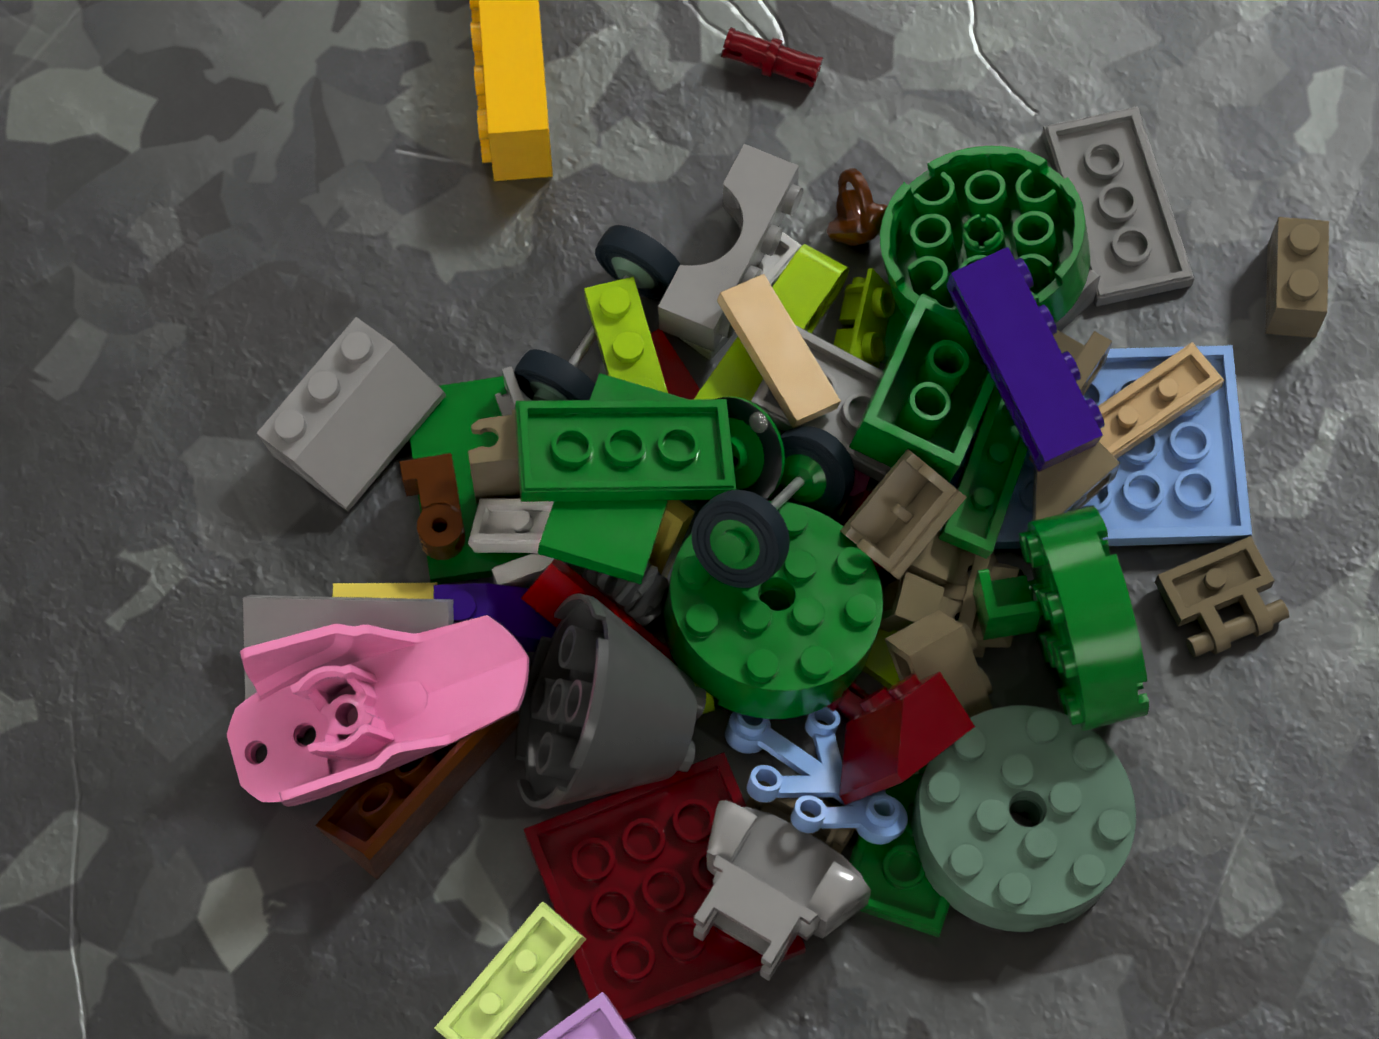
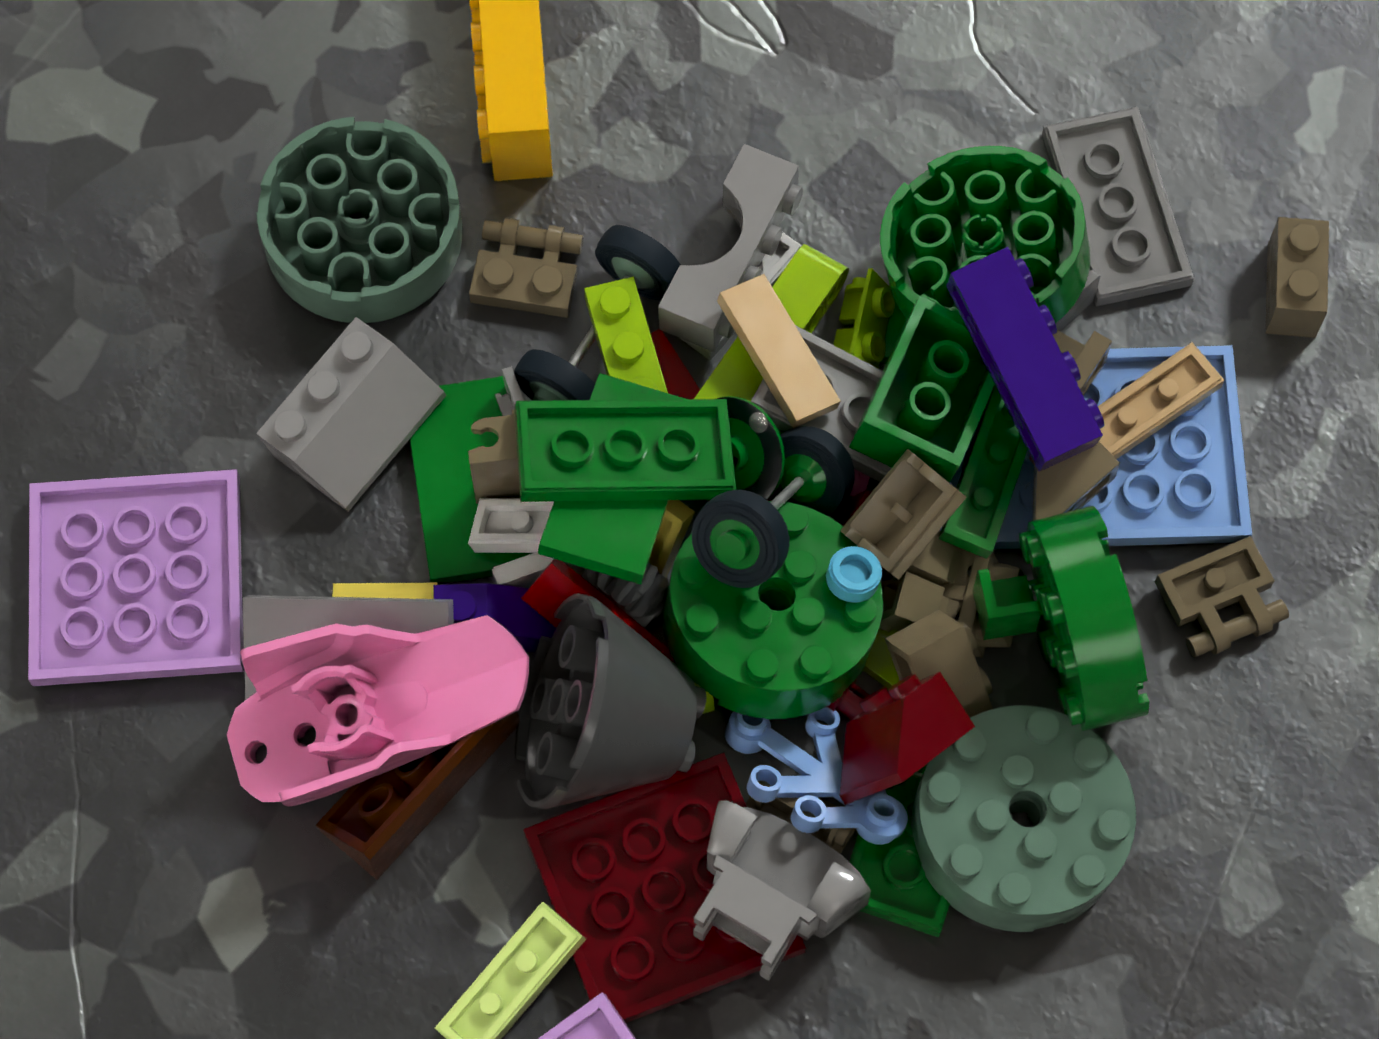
(135, 578): none -> lavender plate
(352, 264): none -> sand green brick
(441, 520): reddish brown leg -> none
(522, 281): none -> dark tan plate
(771, 57): dark red pin -> none
(853, 574): none -> medium azure tile
(858, 215): reddish brown piece -> none

